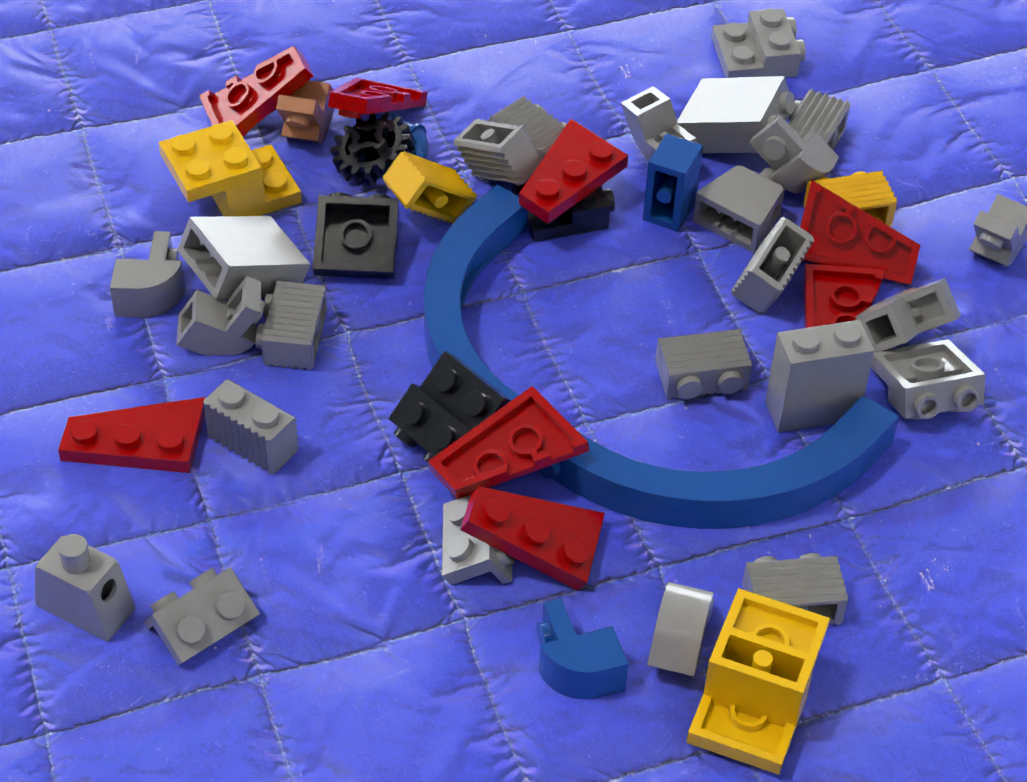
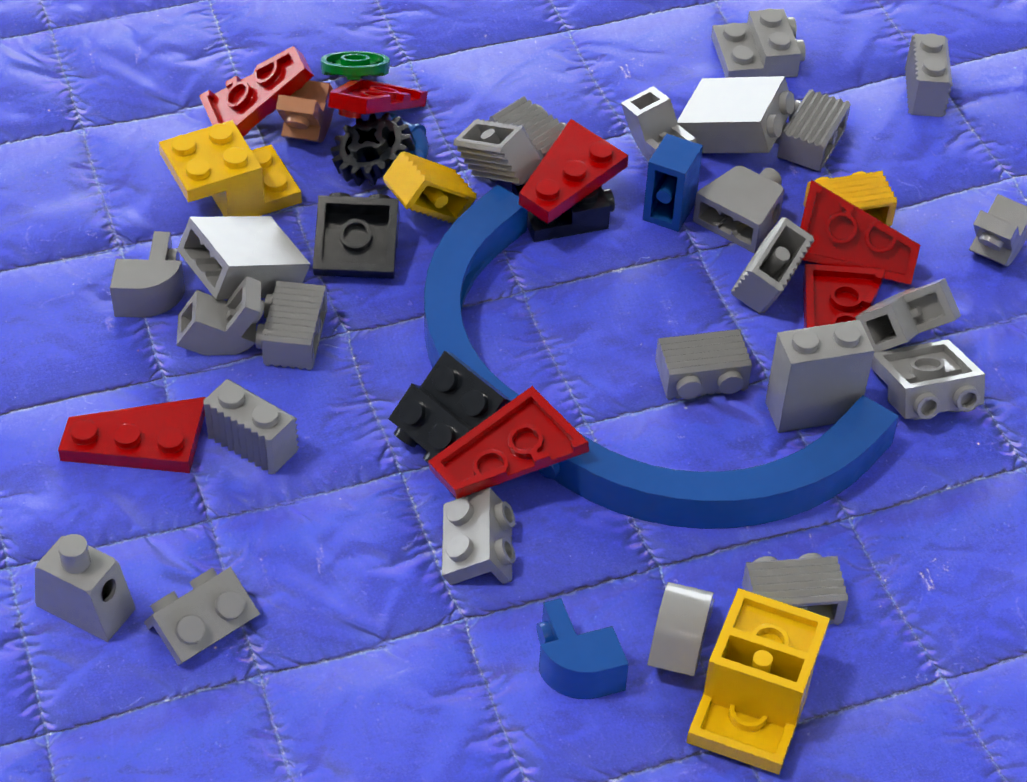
(355, 64): none -> green wheel
(537, 532): red wing -> none
(792, 157): light grey brick -> none
(928, 75): none -> light grey brick

